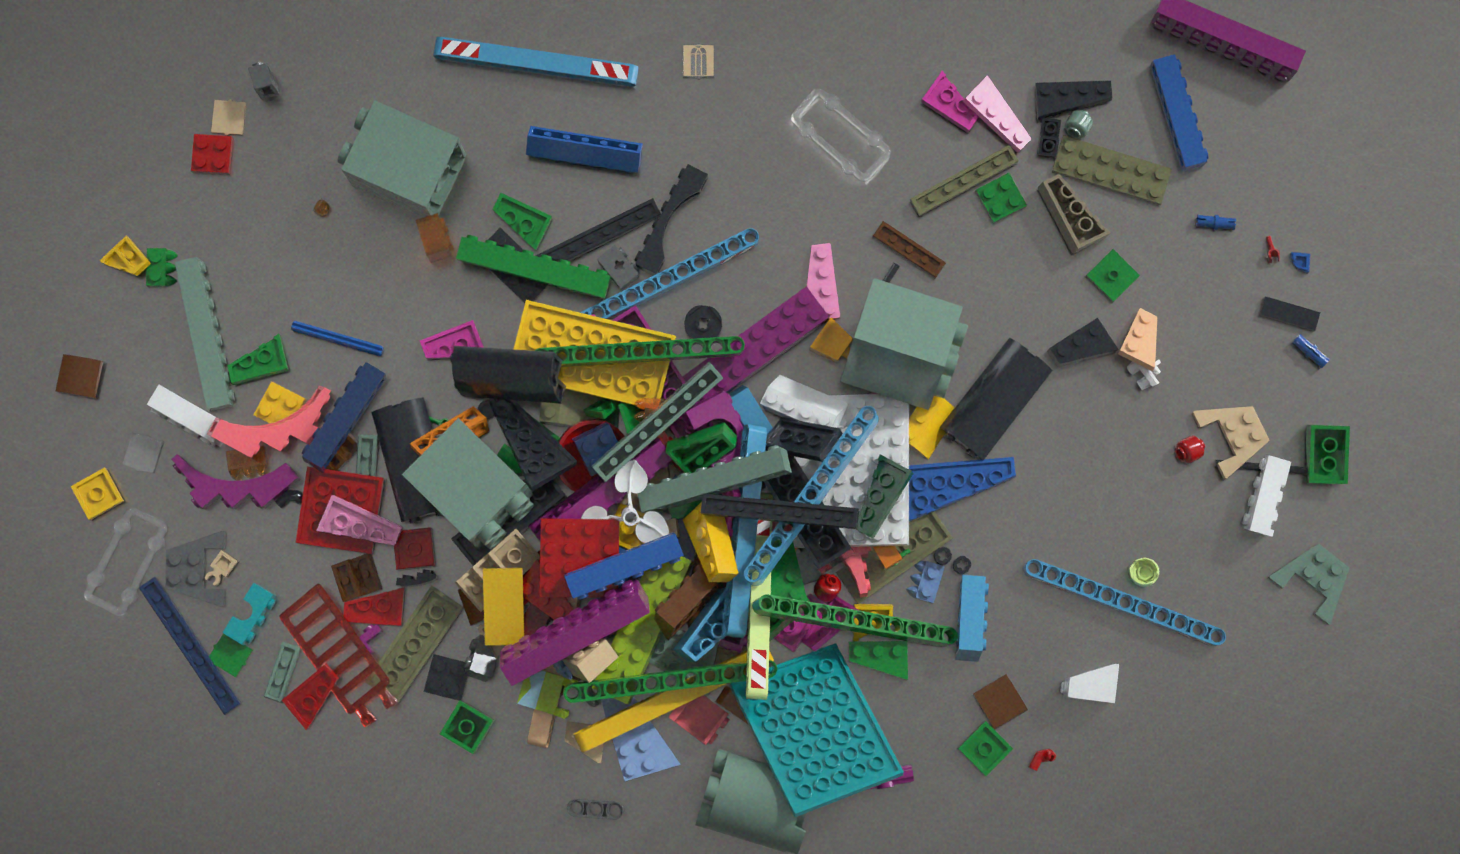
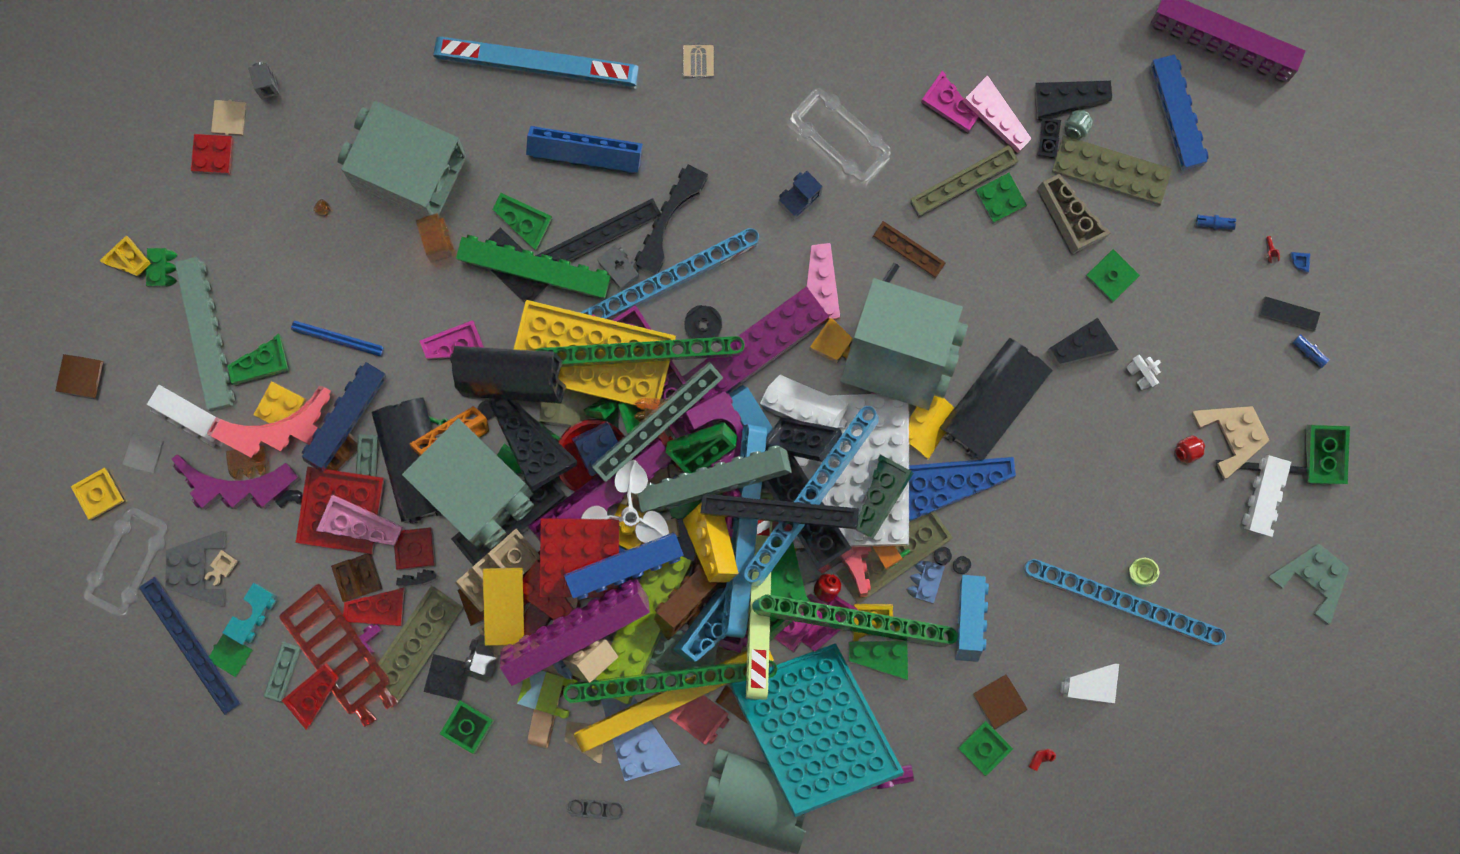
(801, 195): none -> dark blue brick
(1141, 340): light nougat wing -> none

